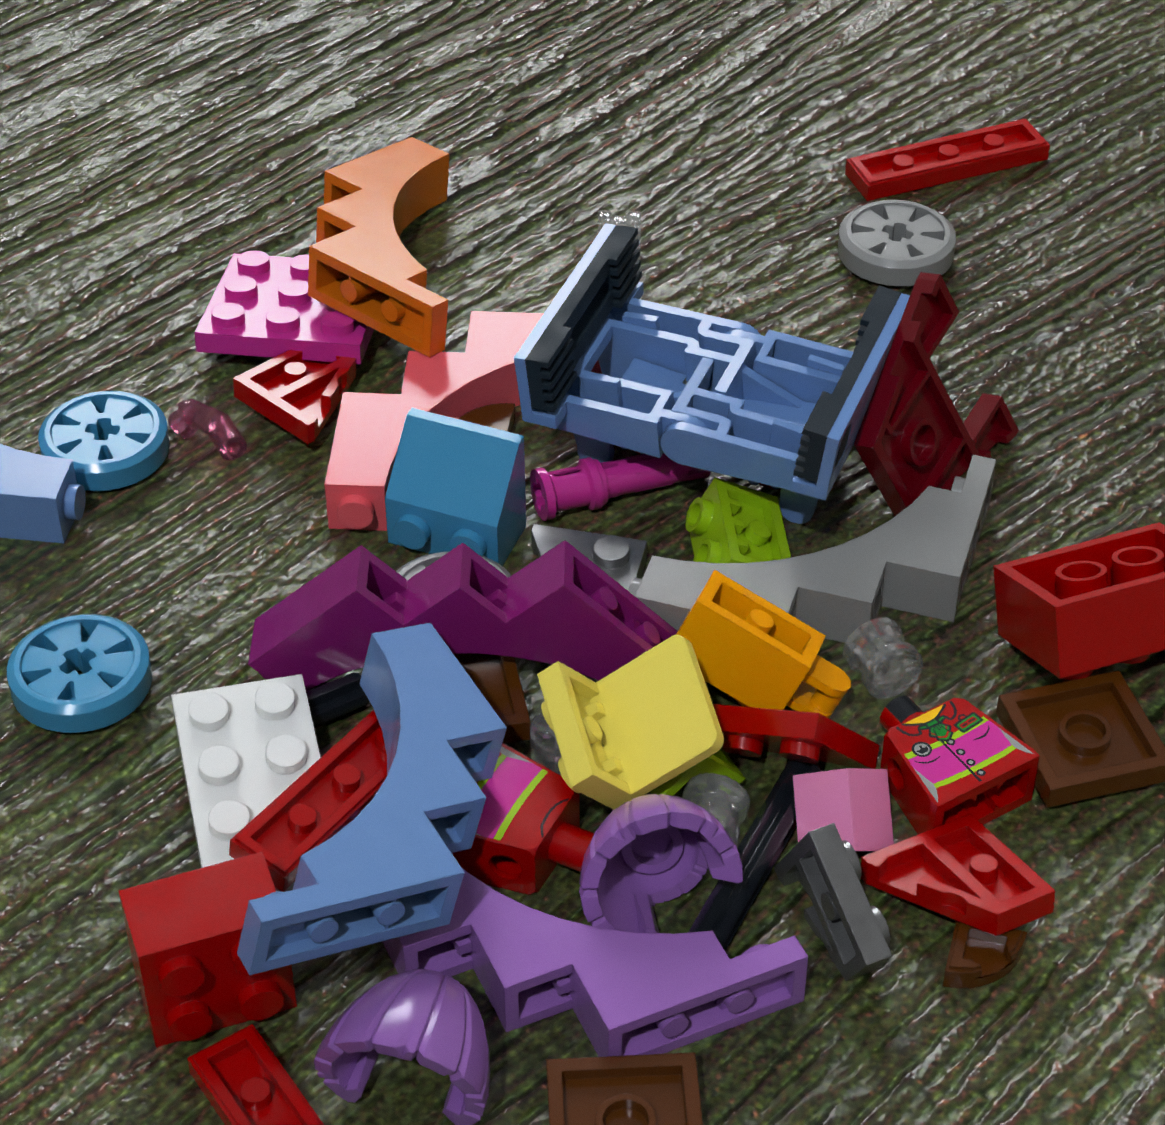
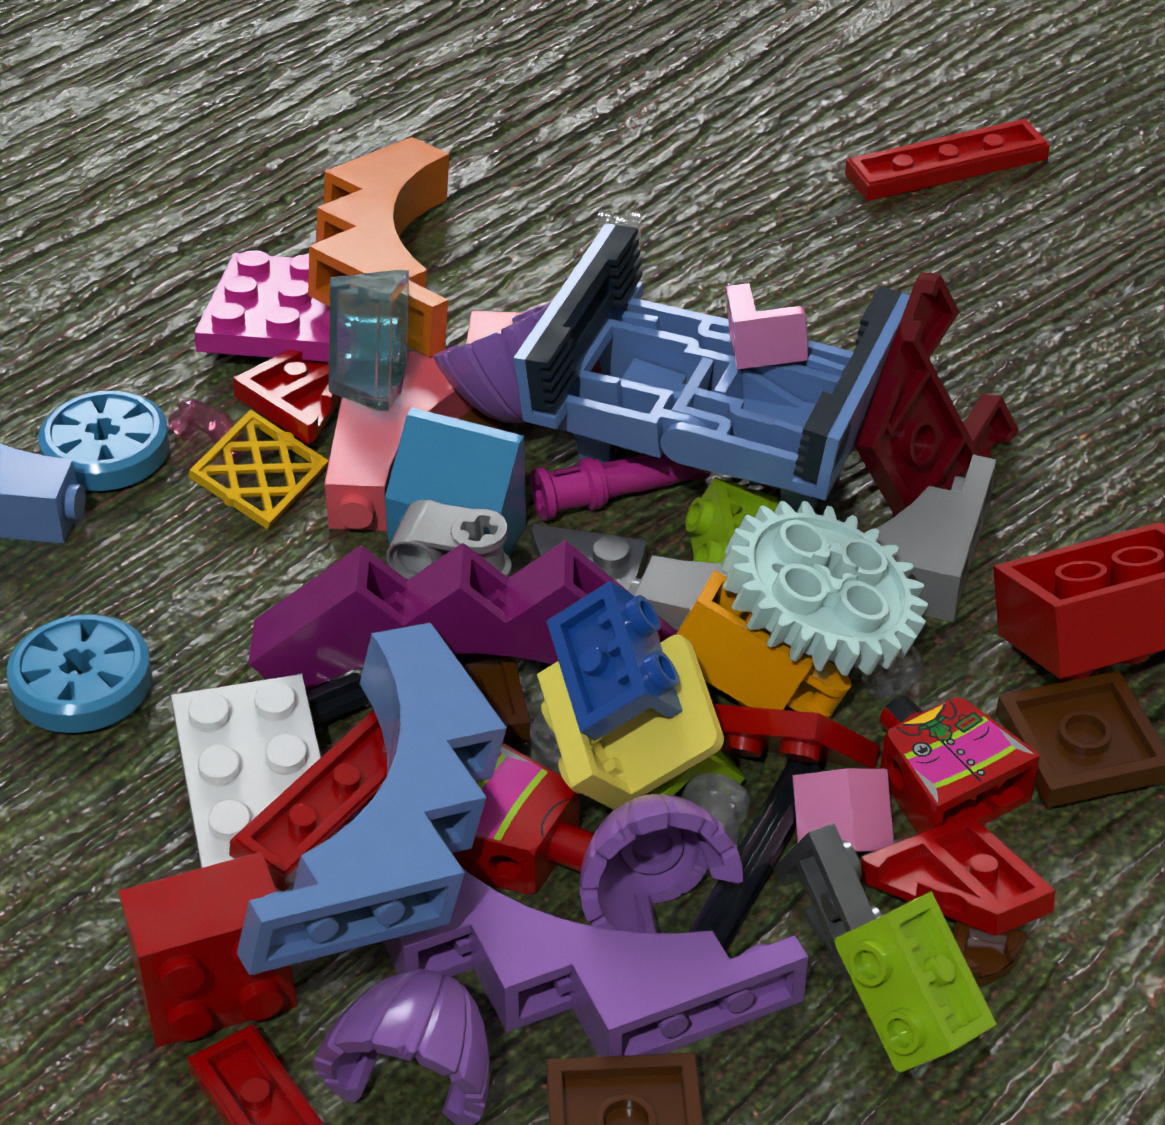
(284, 442): none -> yellow window
(368, 337): none -> clear light blue slope
(436, 528): none -> light grey piece
(486, 368): none -> medium lavender hair
(613, 660): none -> blue bracket
(764, 336): none -> bright pink panel
(823, 588): none -> light aqua gear
(896, 242): light grey wheel -> none
(914, 983): none -> lime bracket

